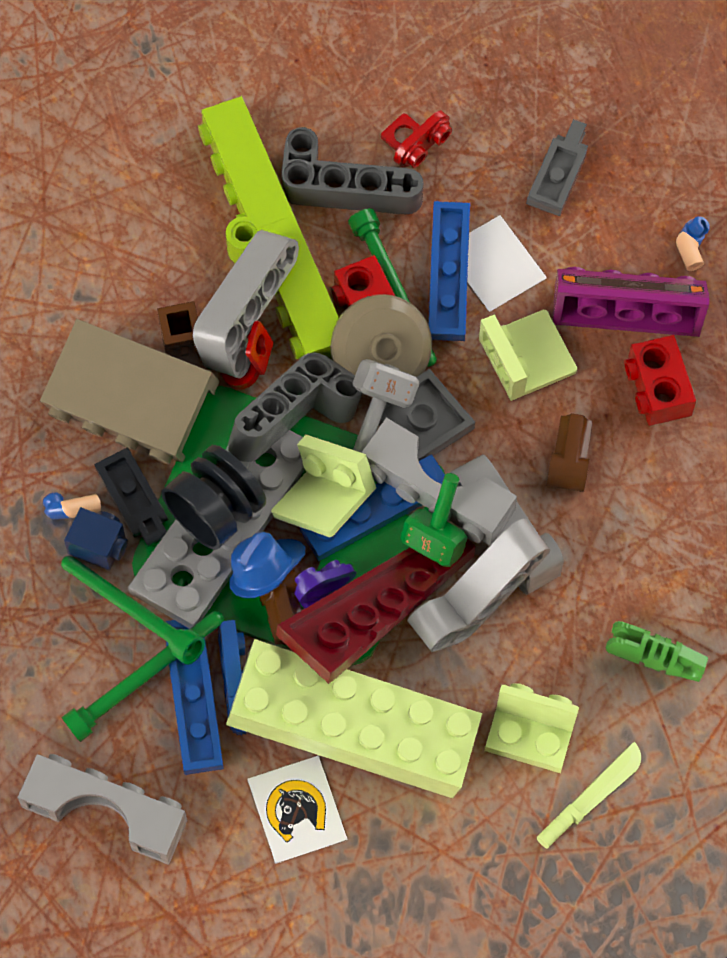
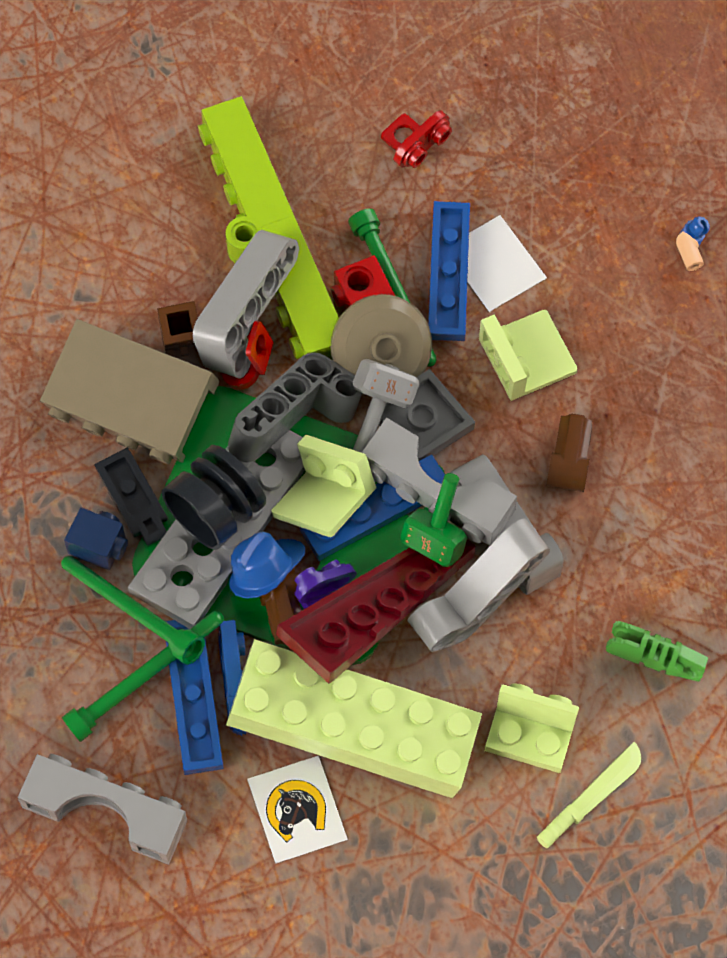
(58, 509): arm -> none
(352, 178): dark grey beam -> none
(559, 170): dark grey hinge -> none
(630, 302): magenta slope -> none
(668, 380): red brick -> none

